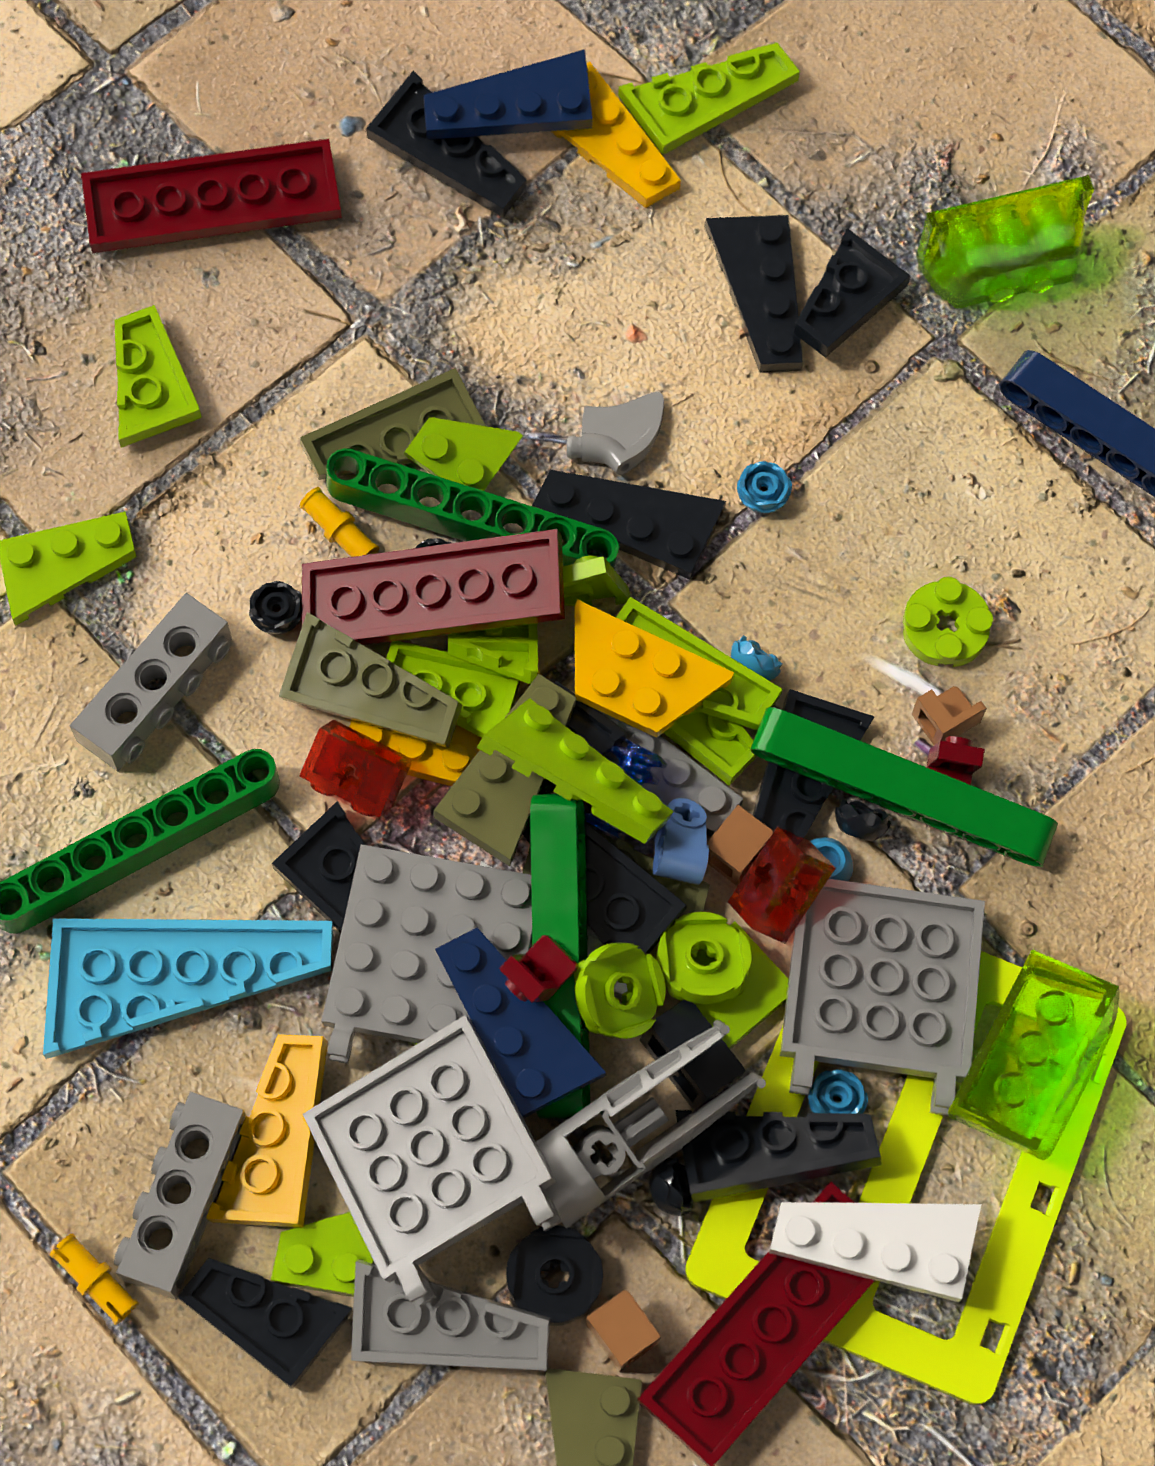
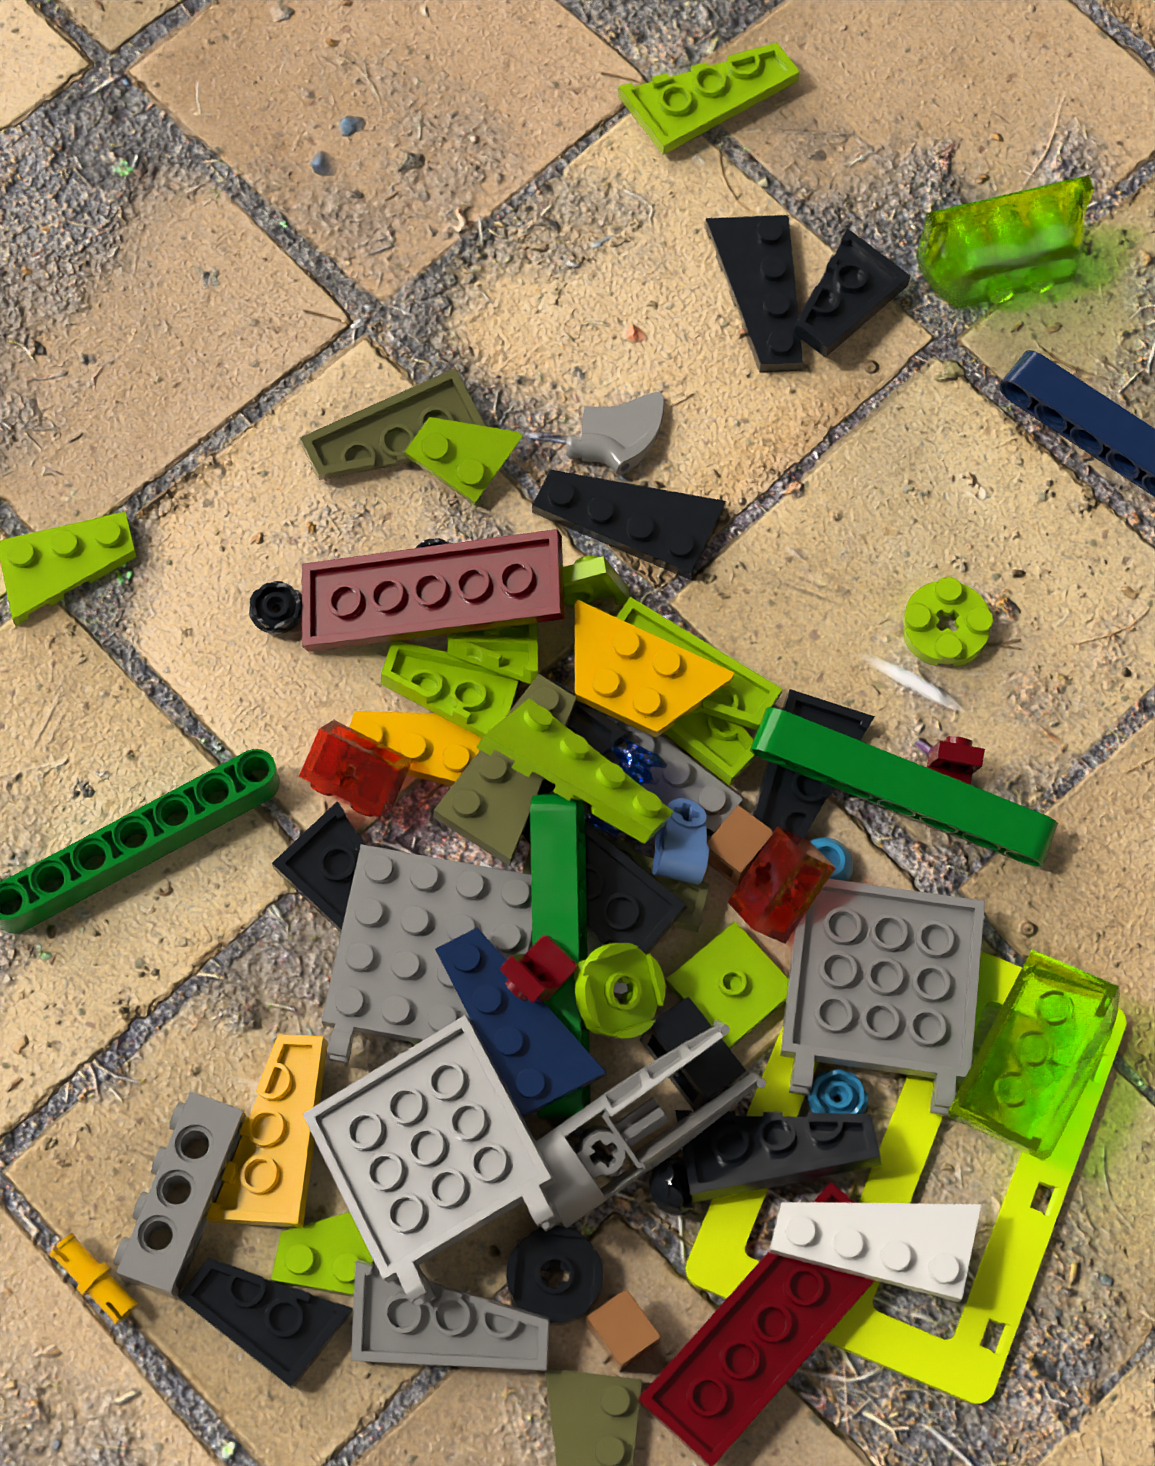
(146, 972): medium azure wing -> none
(150, 379): lime wing -> none
(184, 625): light grey brick -> none
(210, 195): dark red plate -> none
(337, 525): yellow pin -> none
(360, 685): olive wing -> none
(453, 500): green beam -> none
(459, 162): black wing -> none
(522, 100): dark blue wing -> none
(622, 146): yellow wing -> none
(701, 983): lime plate -> none
(753, 657): dark azure plate -> none
(766, 475): dark azure plate -> none
(862, 821): black plate -> none
(946, 714): medium nougat panel -> none

